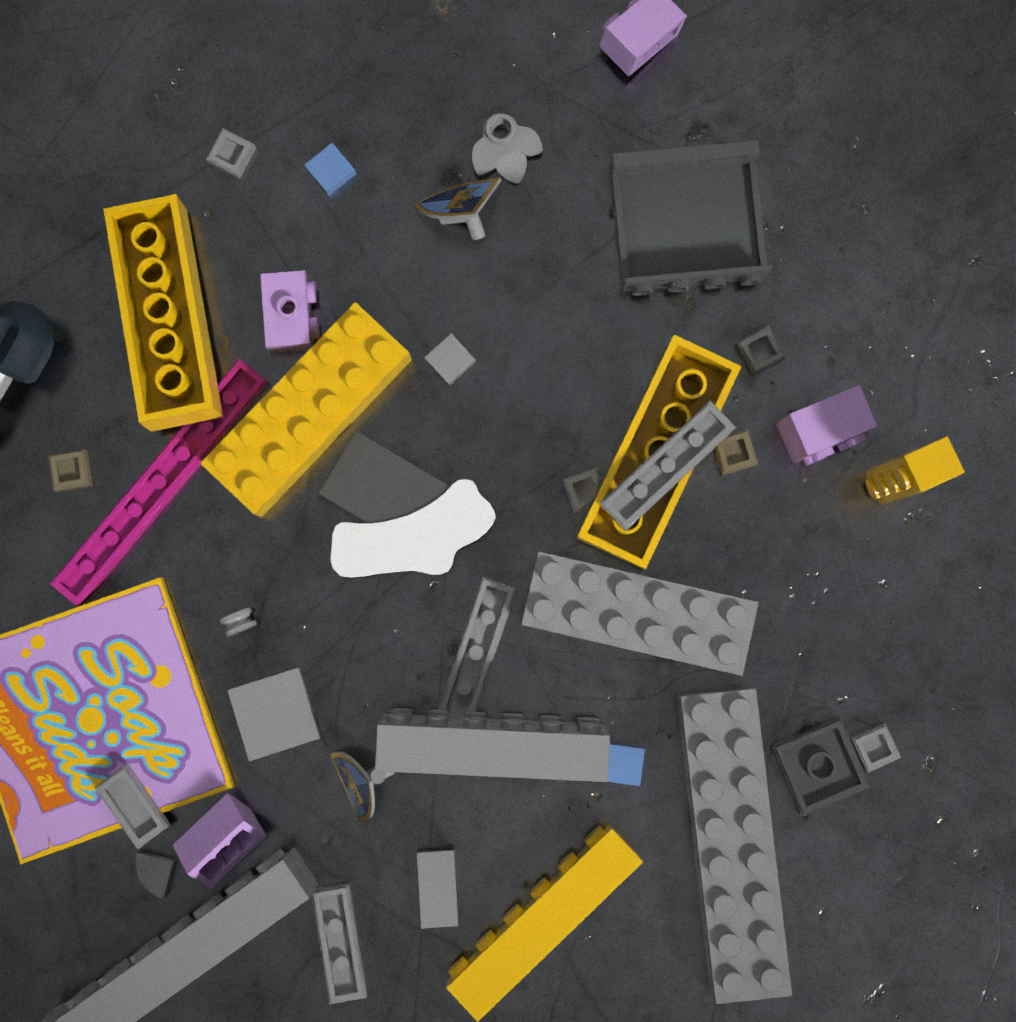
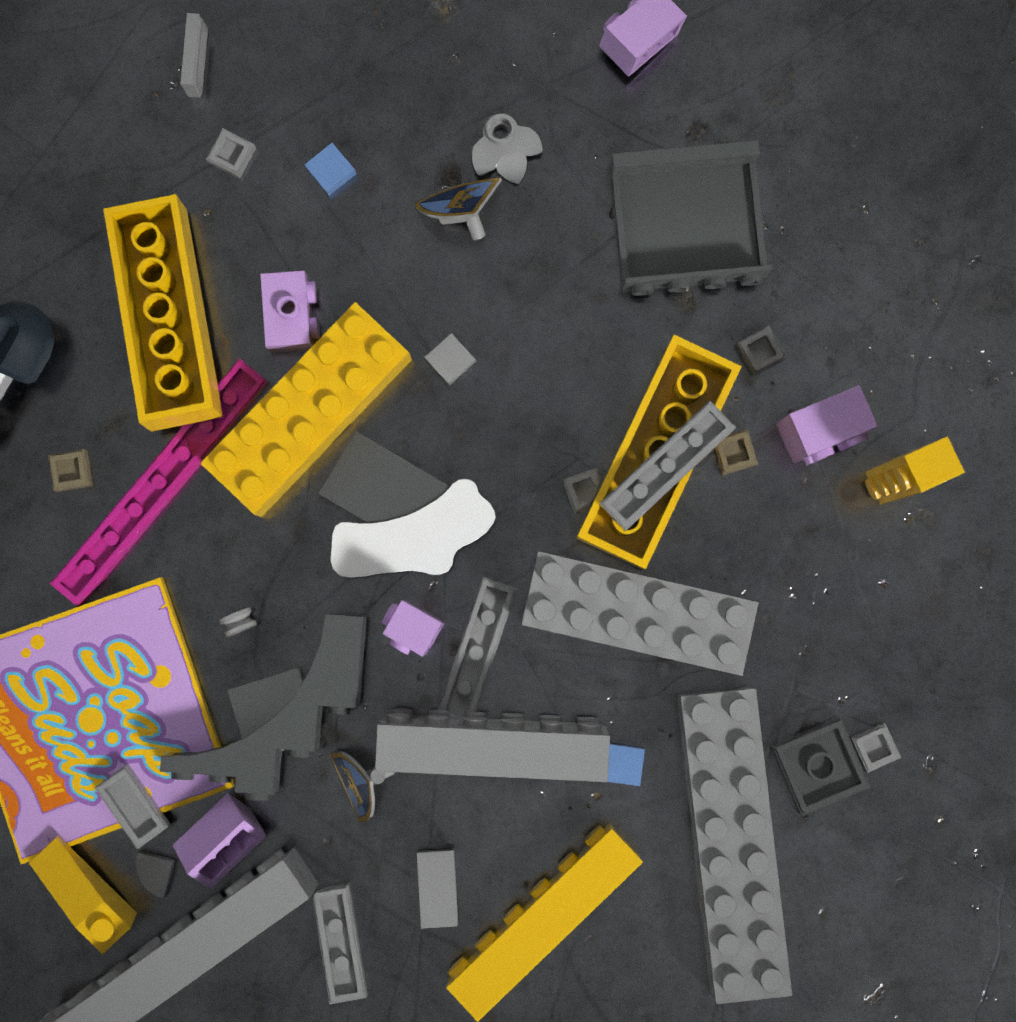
(83, 895): none -> yellow slope
(194, 55): none -> light grey tile
(256, 759): none -> dark grey arch
(411, 628): none -> lavender brick

